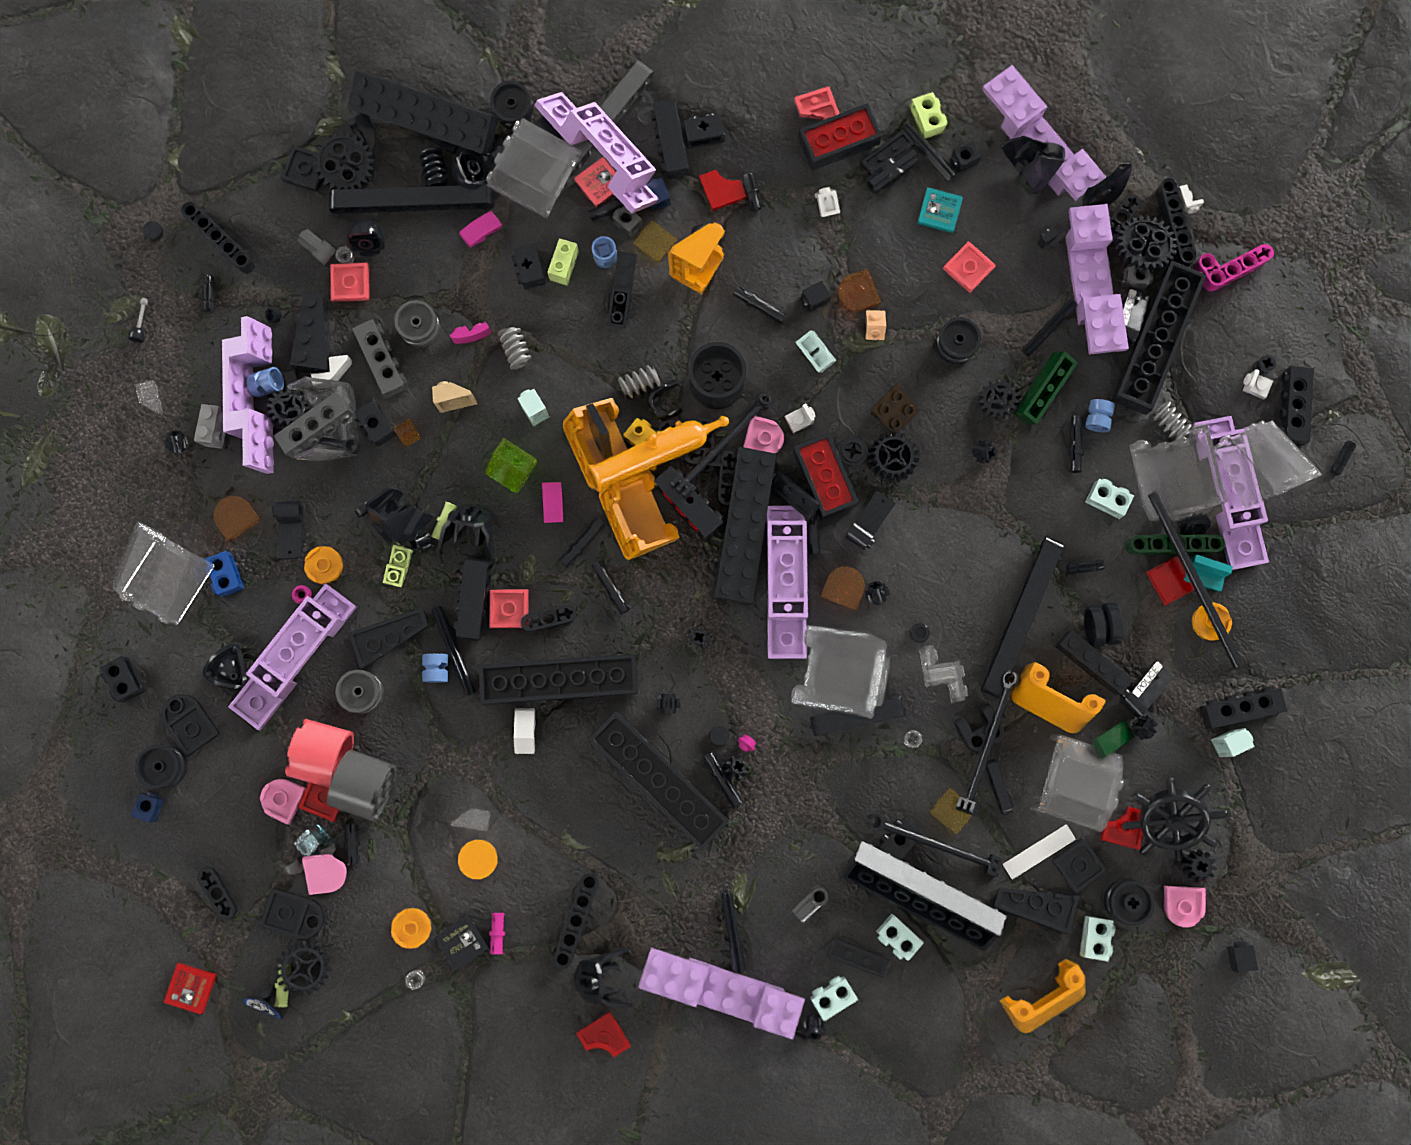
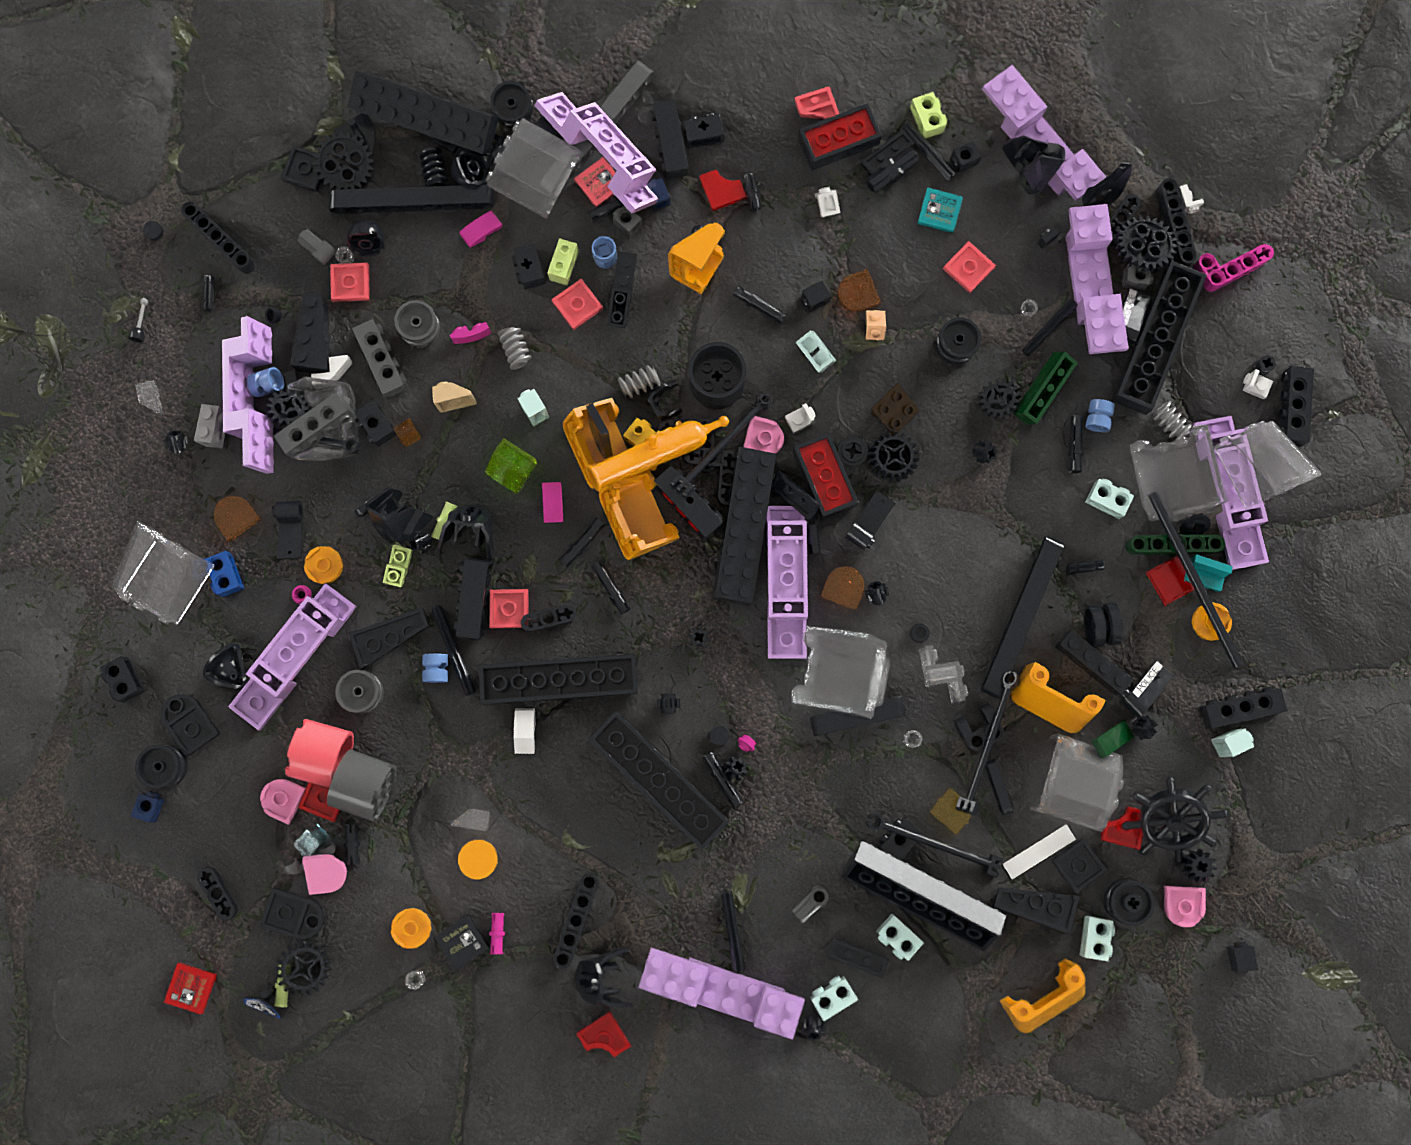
(577, 304): none -> coral tile
(655, 241): clear yellow piece -> none
(1034, 309): none -> clear bush
(1343, 458): black axle -> none

